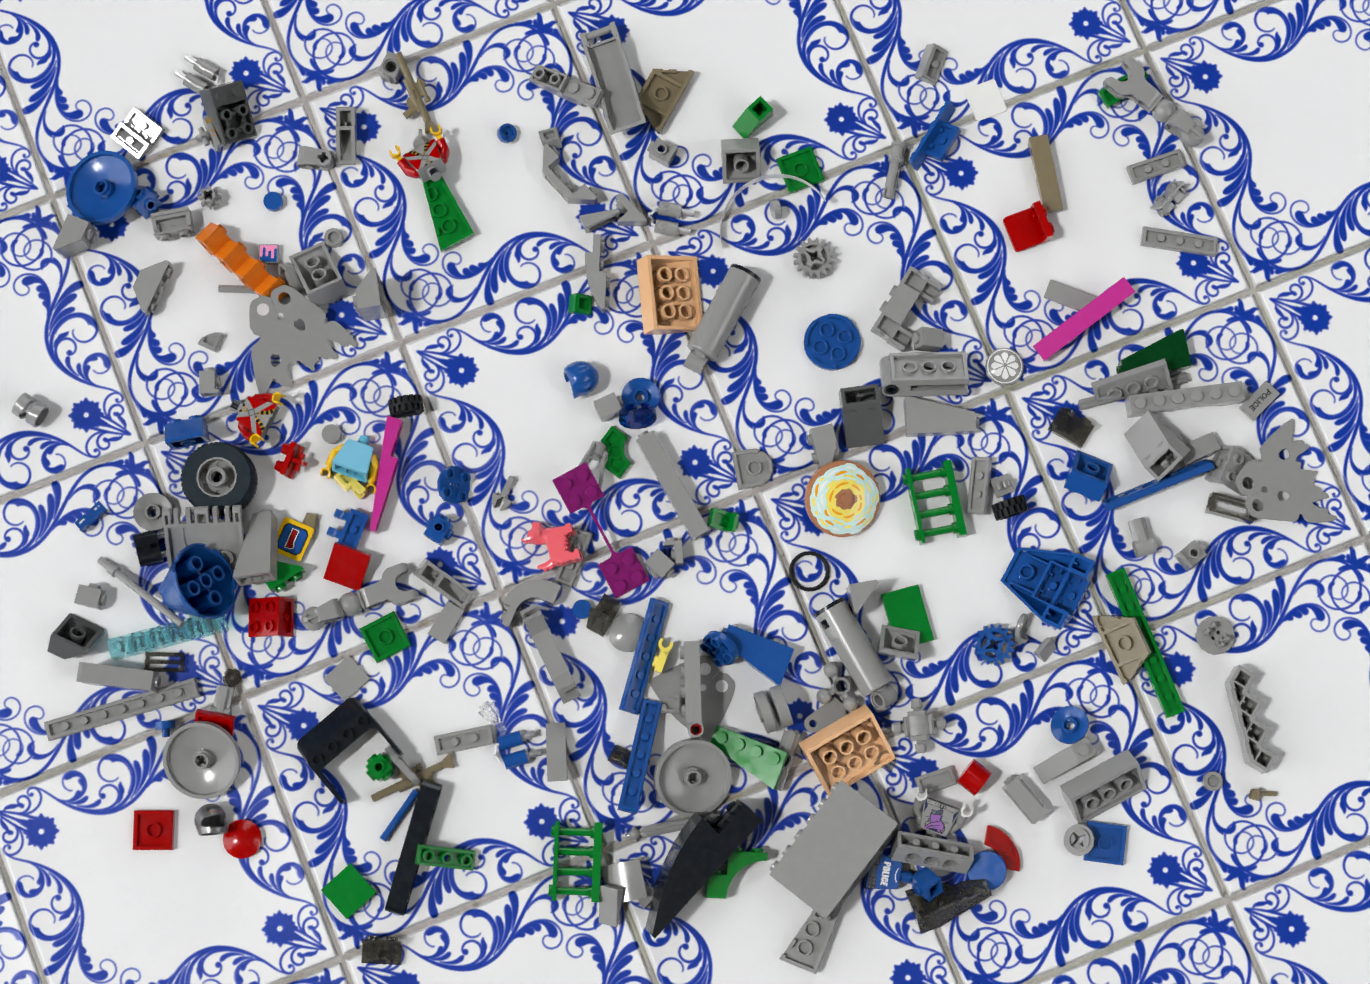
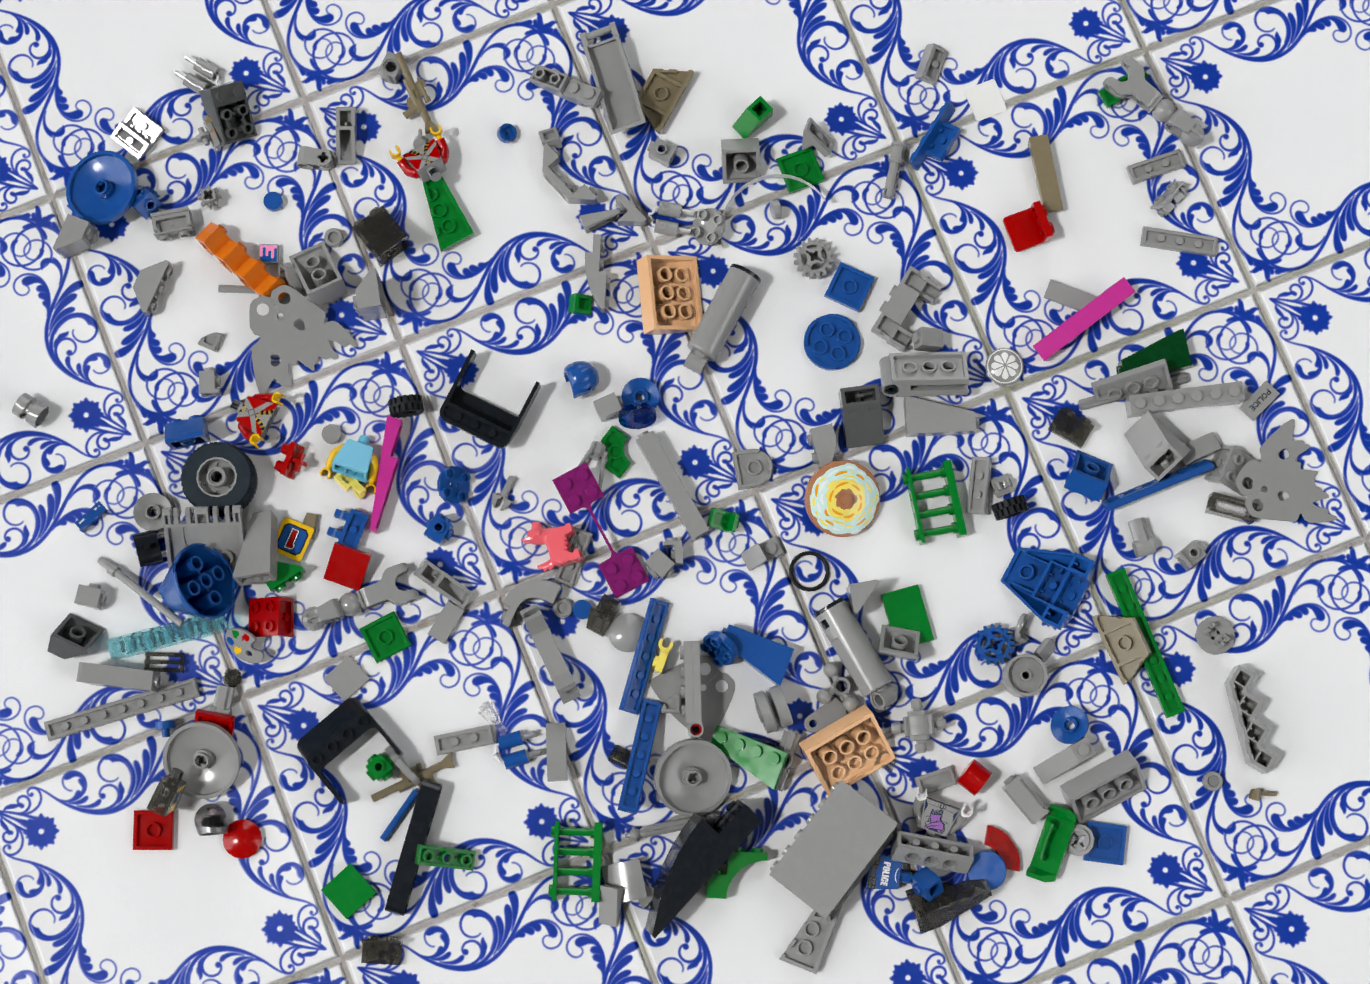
(168, 793): none -> clear smoke torso
(240, 642): none -> light grey piece
(381, 235): none -> clear smoke slope
(479, 416): none -> black windscreen
(562, 608): none -> light grey tile
(708, 226): none -> light grey dish
(761, 553): none -> light grey slope
(817, 137): none -> light grey slope
(849, 287): none -> blue tile
(1035, 678): none -> light grey wheel
(1052, 844): none -> green piece

